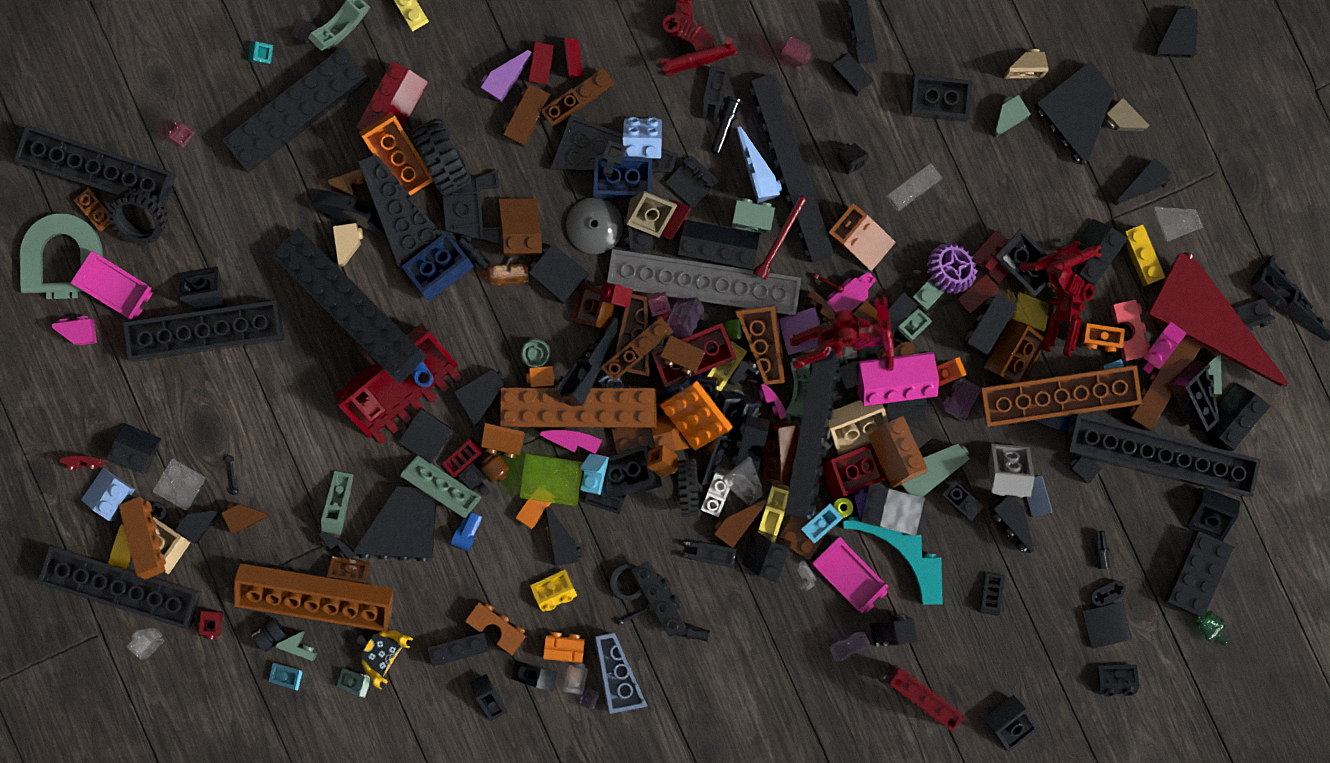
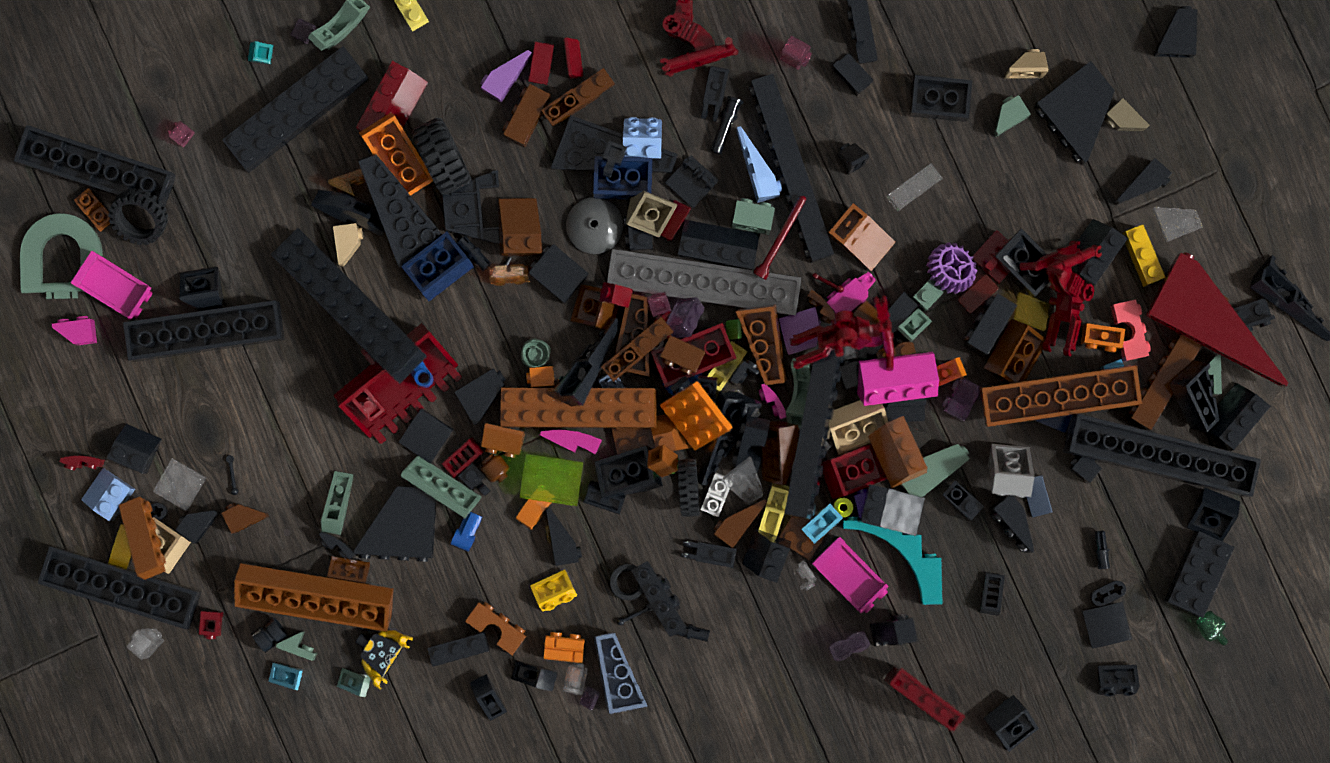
(594, 473): medium azure slope -> none
(1164, 347): dark pink hinge -> none

